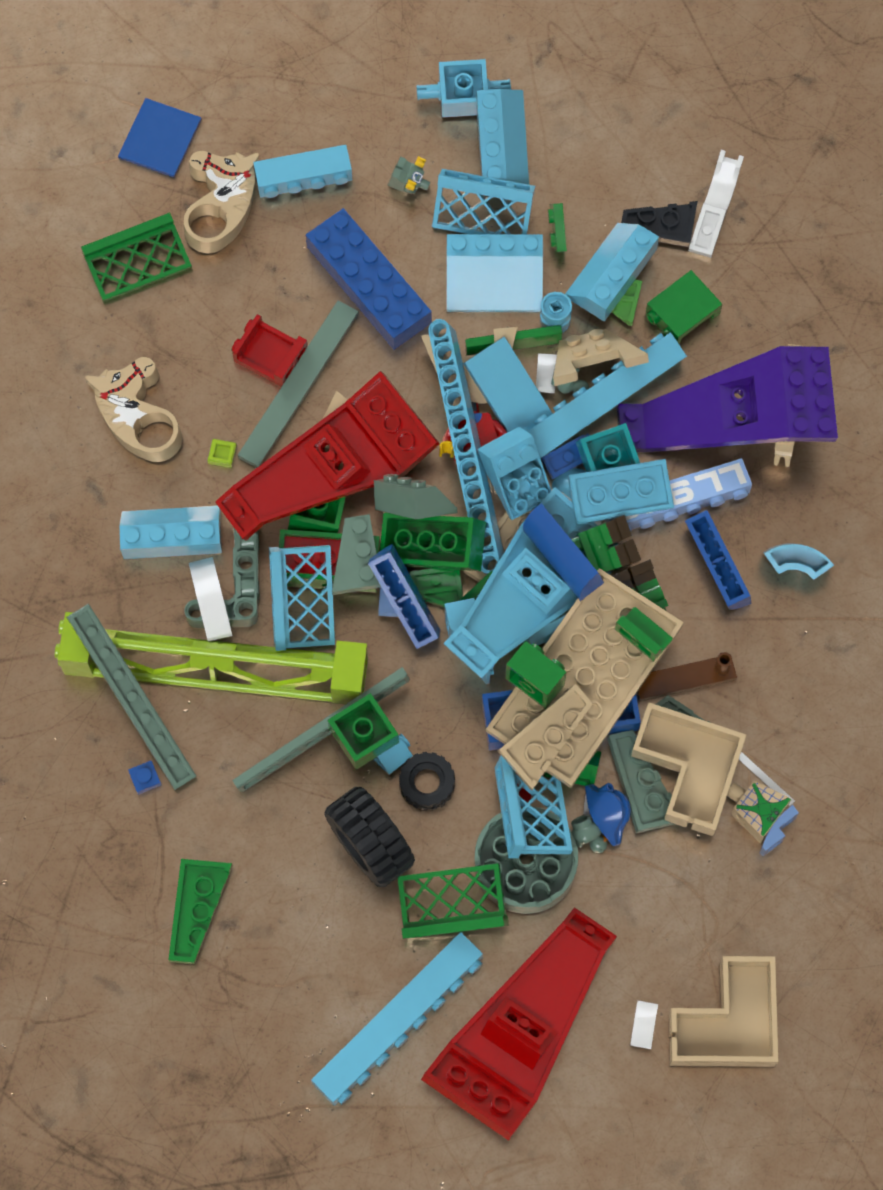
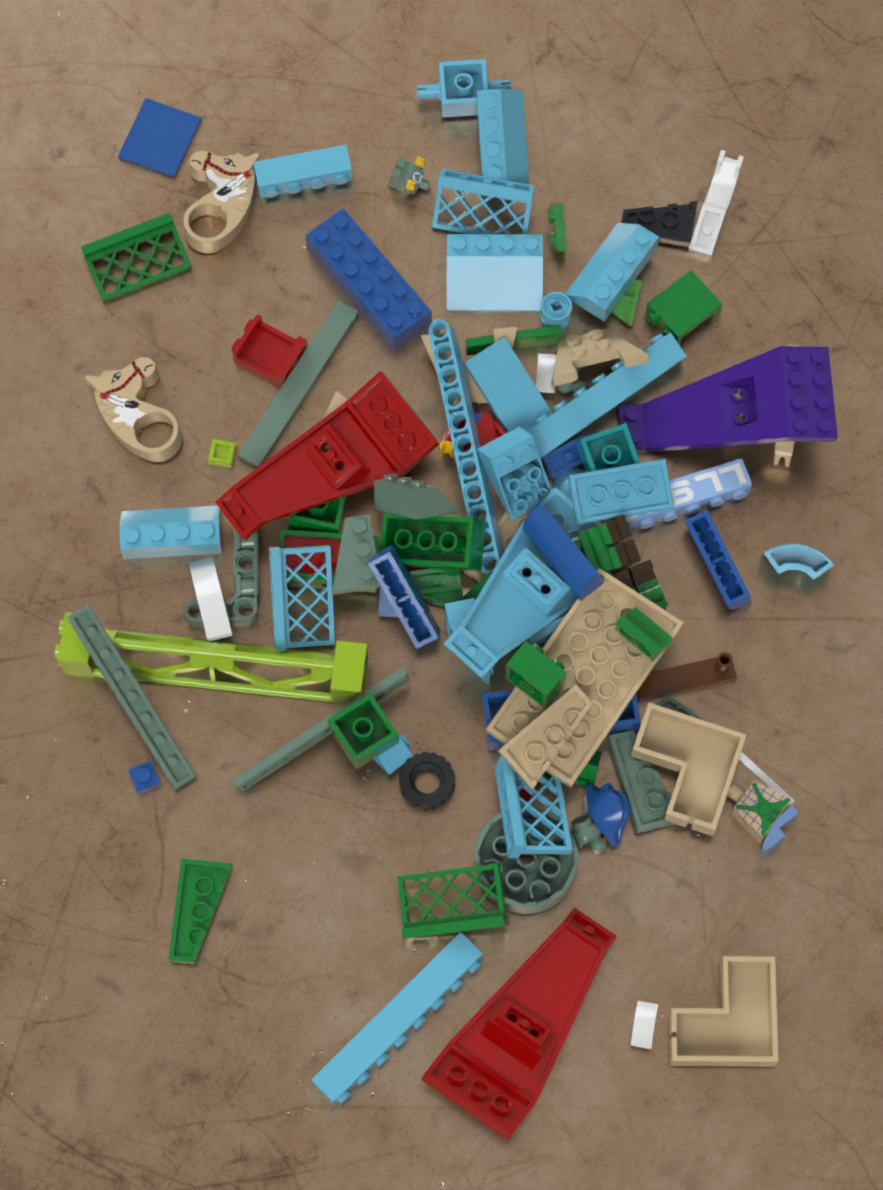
(369, 836): black tyre -> none

